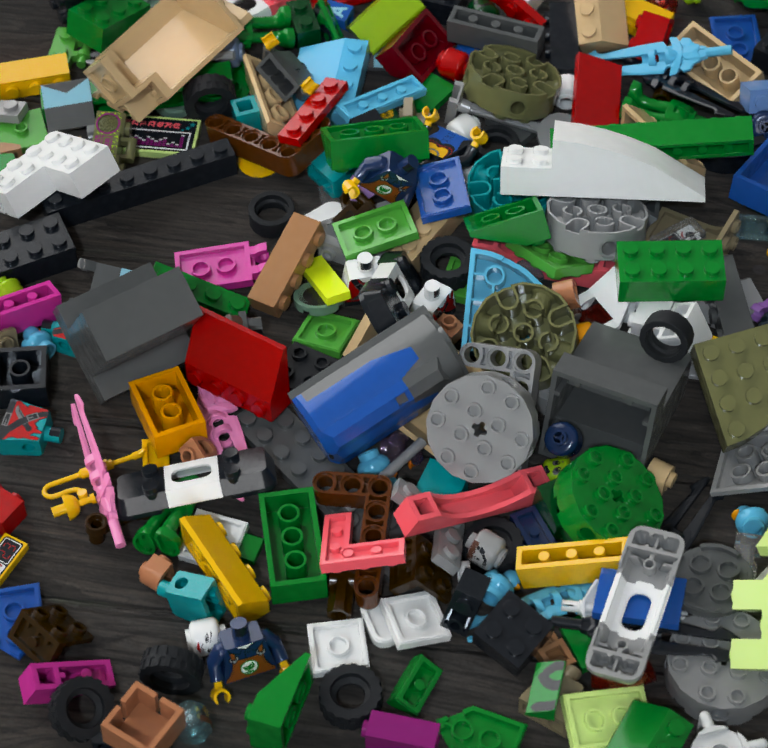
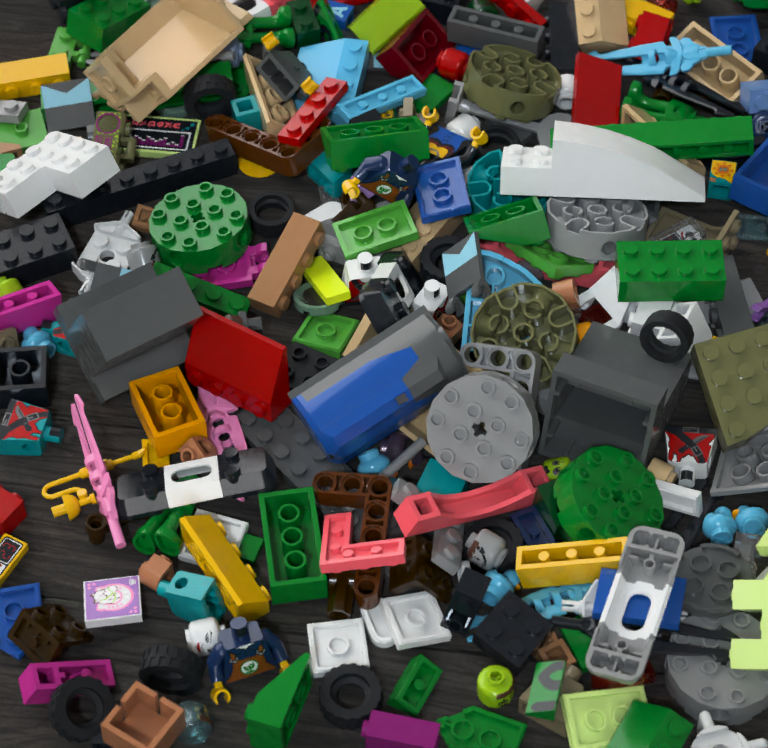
(108, 240): none -> white plate
(112, 601): none -> tile
(141, 218): none -> medium nougat tile
(141, 254): none -> light grey head
(200, 227): none -> green brick
(464, 271): none -> dark grey flag
(495, 686): none -> lime head
(565, 447): dark blue head -> none
(680, 498): none -> white tile
(690, 452): none -> torso
(720, 526): none -> medium azure animal
(721, 179): none -> brick

